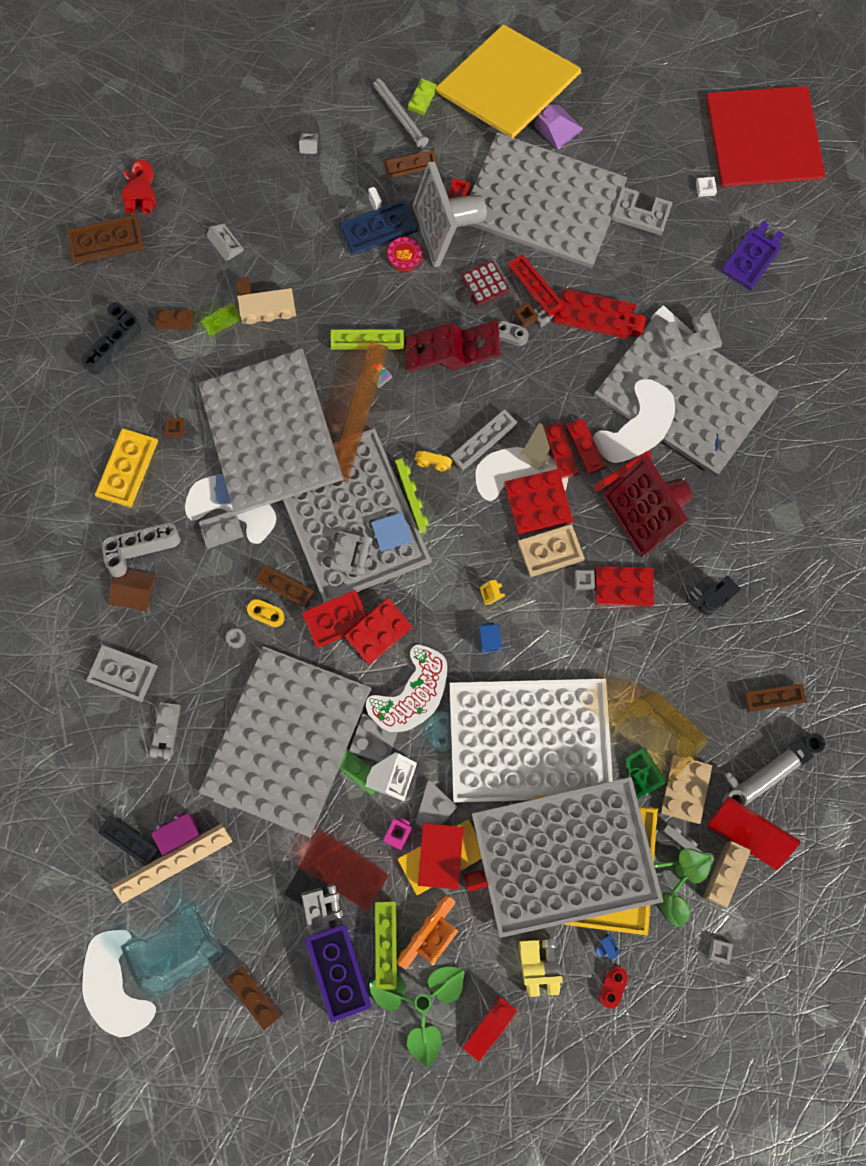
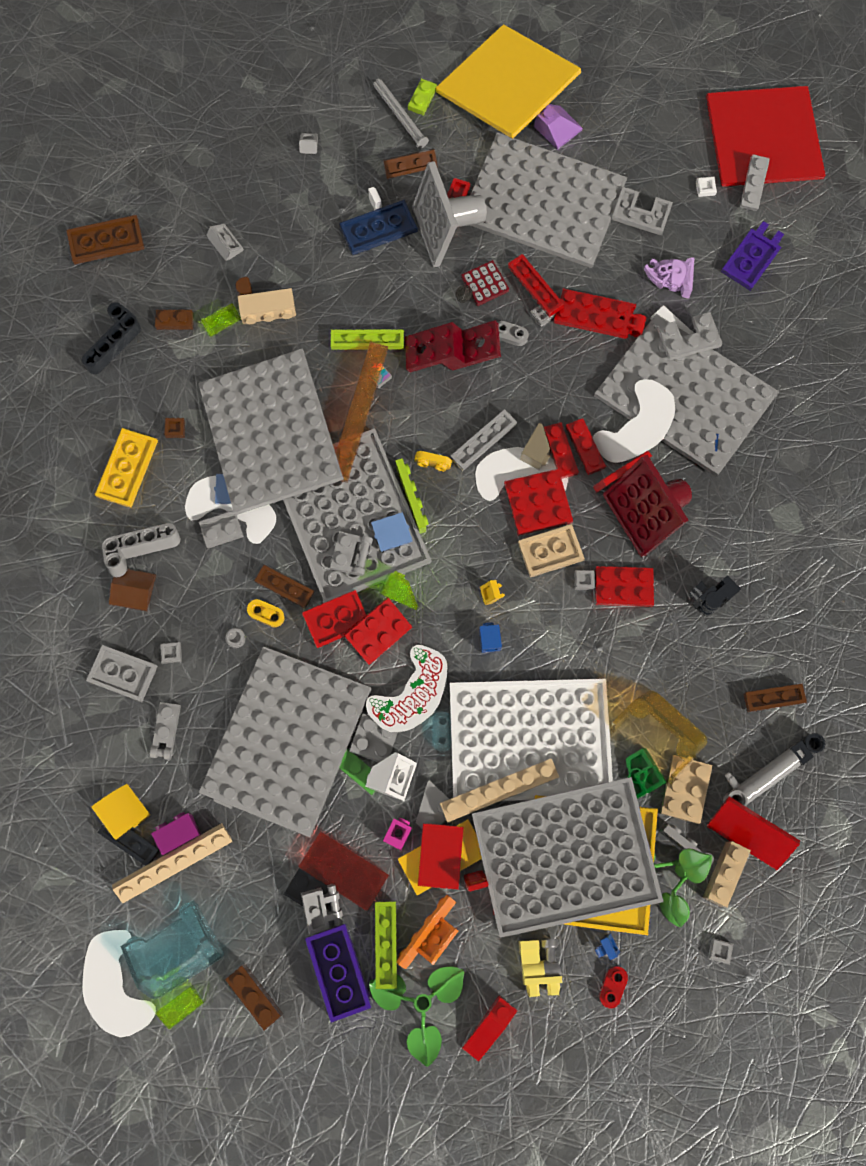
(120, 811): none -> yellow slope
(138, 190): red hips -> none
(171, 652): none -> light grey tile
(180, 1007): none -> clear neon green slope
(399, 590): none -> clear neon green slope
(404, 253): red tile -> none
(499, 790): none -> tan plate
(525, 315): reddish brown brick -> none
(672, 274): none -> lavender piece
(754, 182): none -> light grey plate

